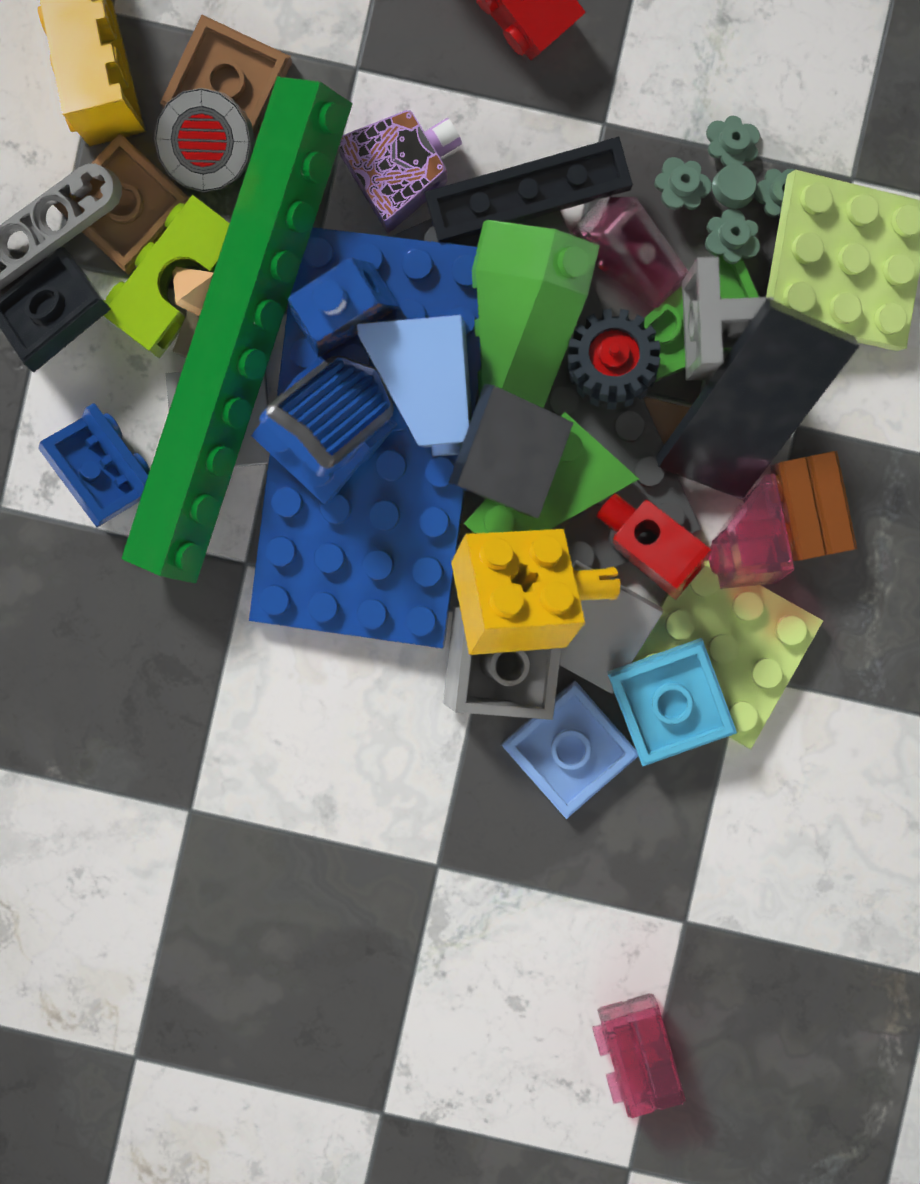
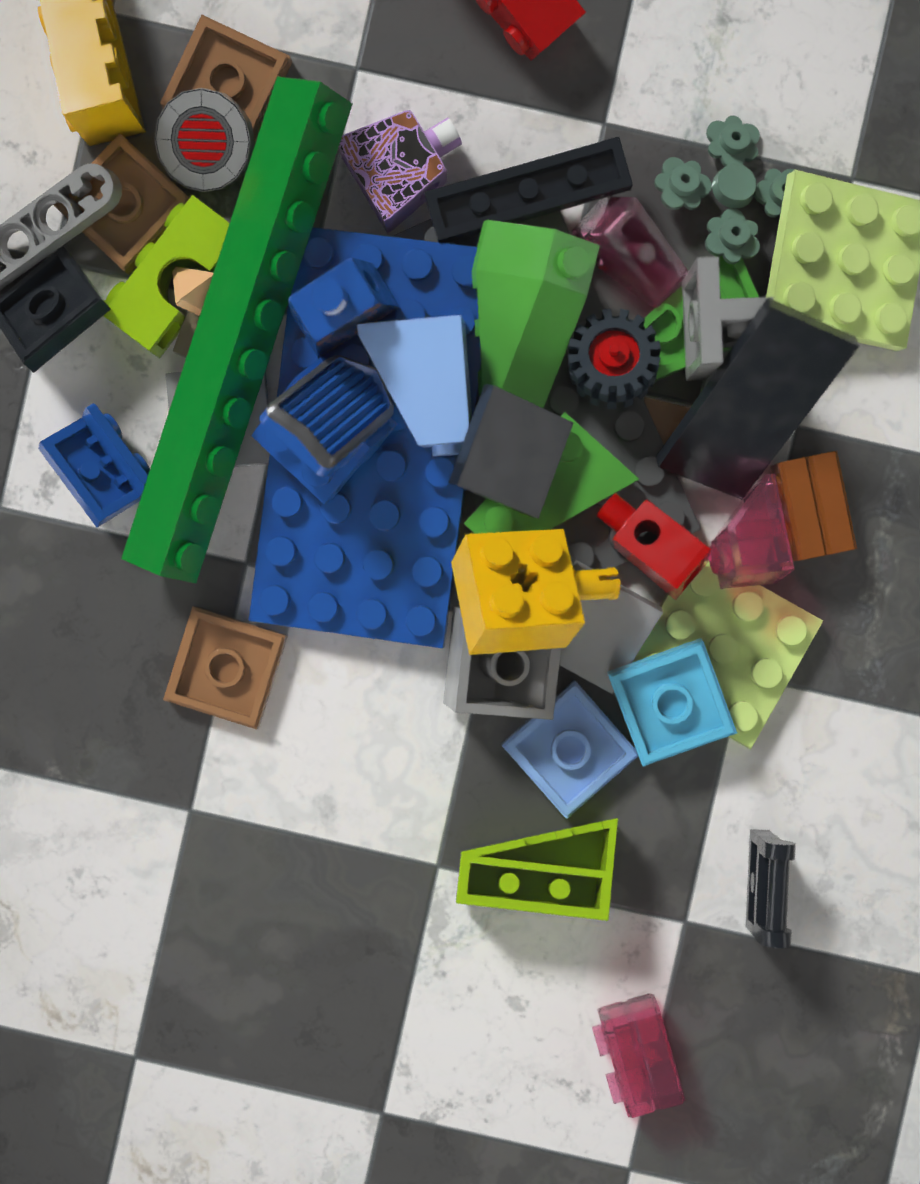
(225, 667): none -> medium nougat tile
(544, 873): none -> lime wedge
(768, 888): none -> black plate

